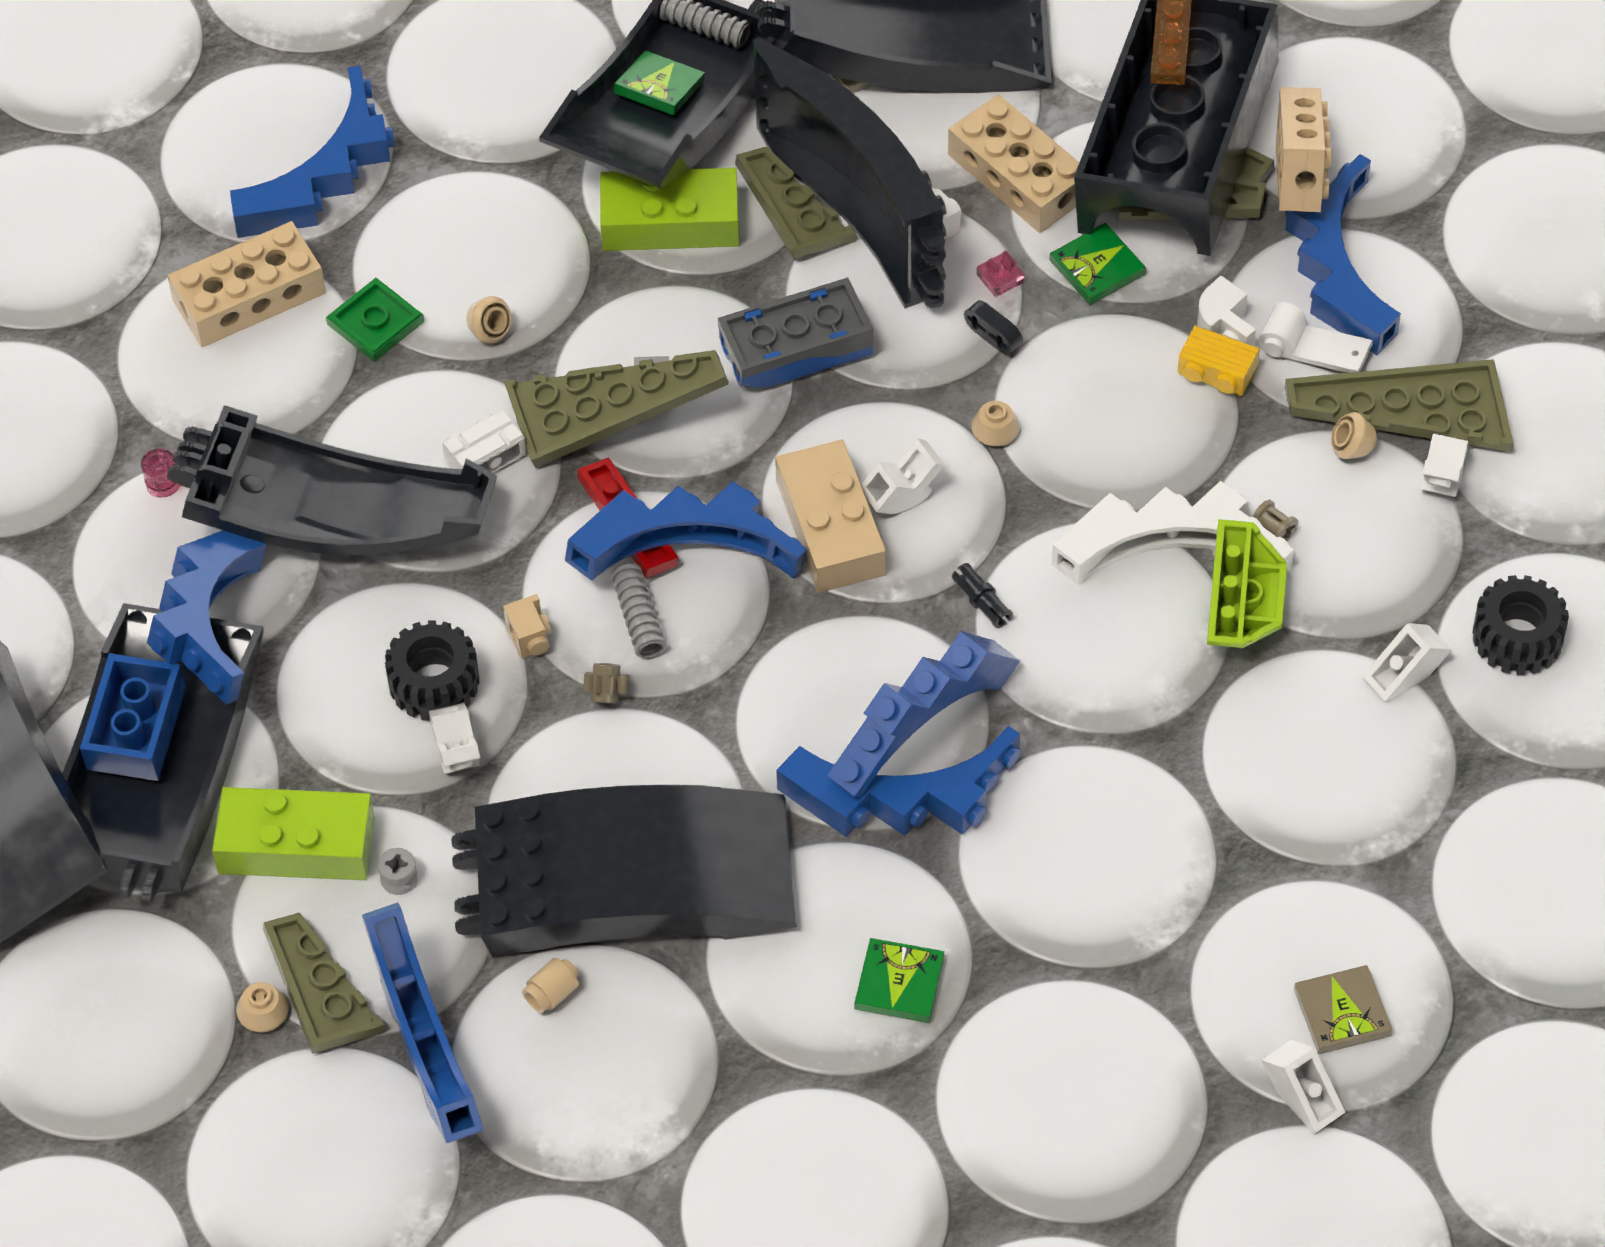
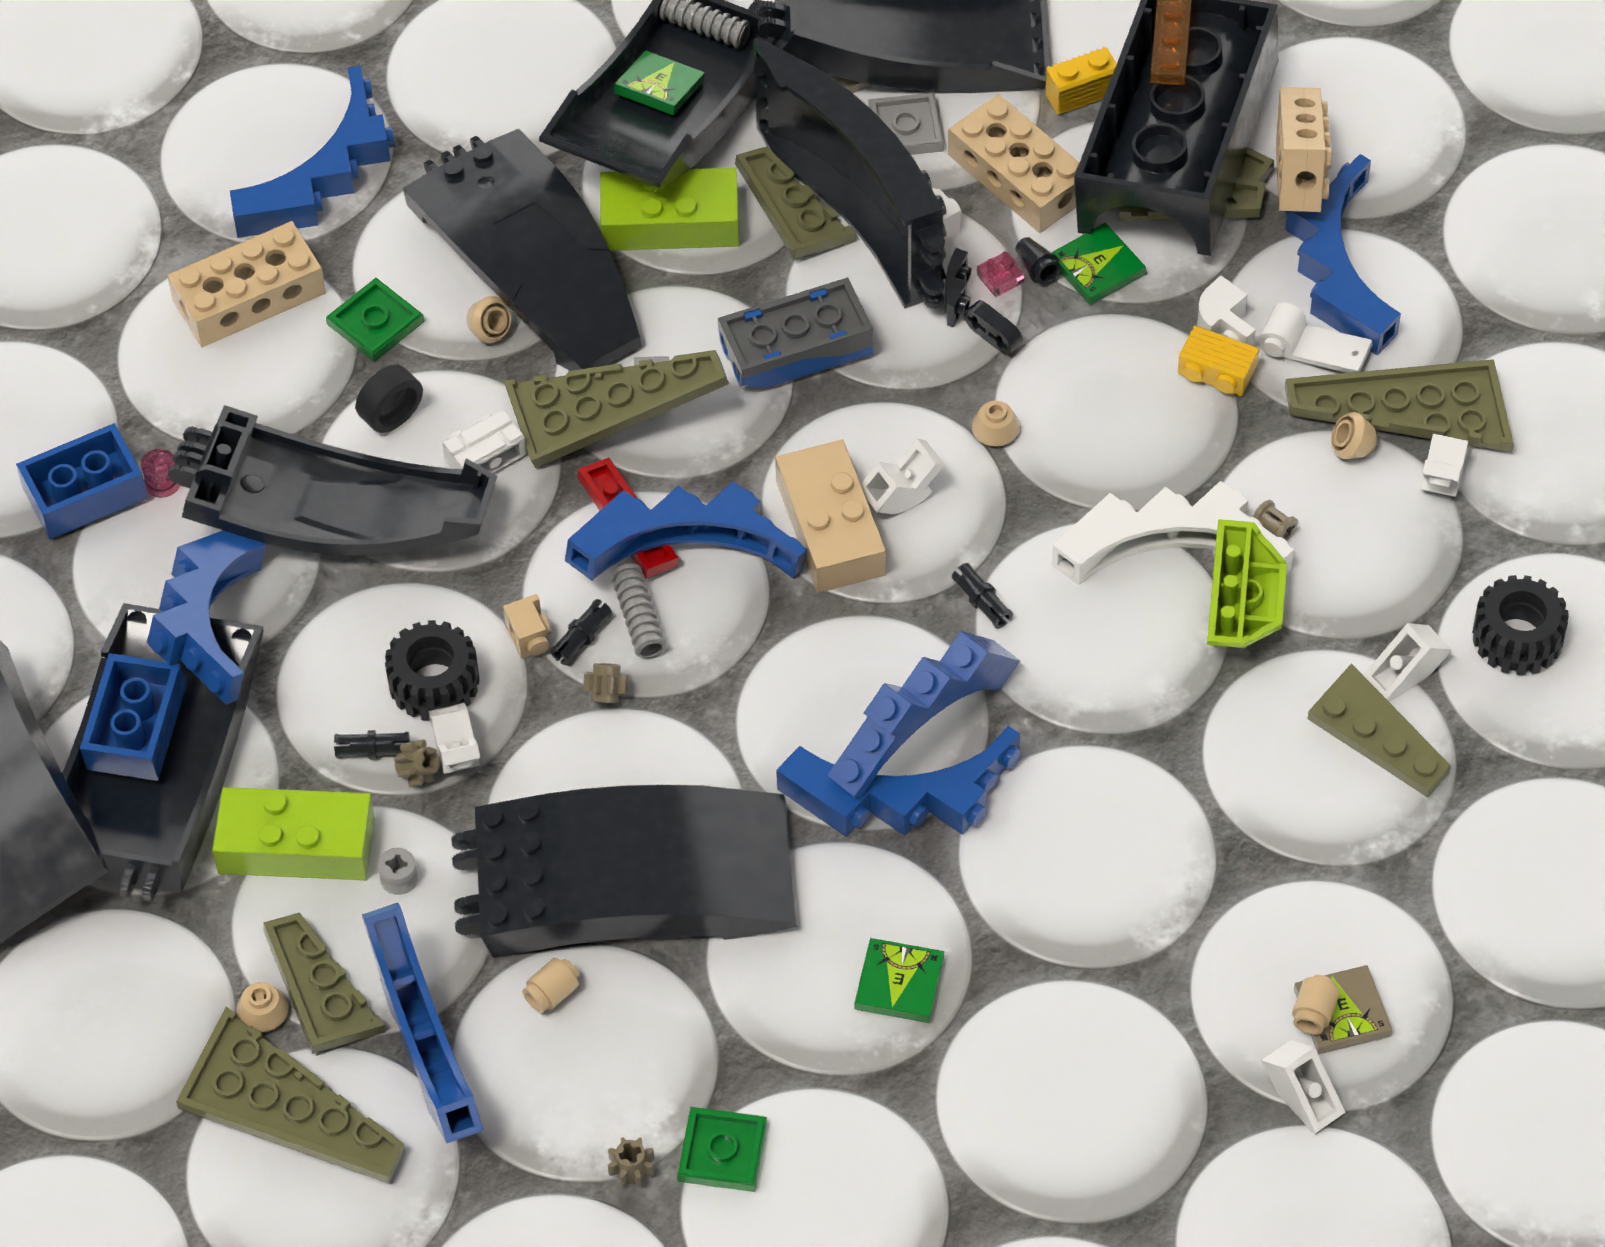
(82, 481): none -> blue brick
(274, 1097): none -> olive wing
(369, 744): none -> black pin
(389, 398): none -> black tyre
(417, 762): none -> dark tan gear
(531, 245): none -> black windscreen
(581, 632): none -> black pin
(641, 1159): none -> dark tan gear
(722, 1149): none -> green tile
(912, 120): none -> light grey tile
(956, 286): none -> black slope
(1038, 261): none -> black cone
(1079, 80): none -> yellow brick
(1315, 1004): none -> tan brick
(1374, 728): none -> olive wing

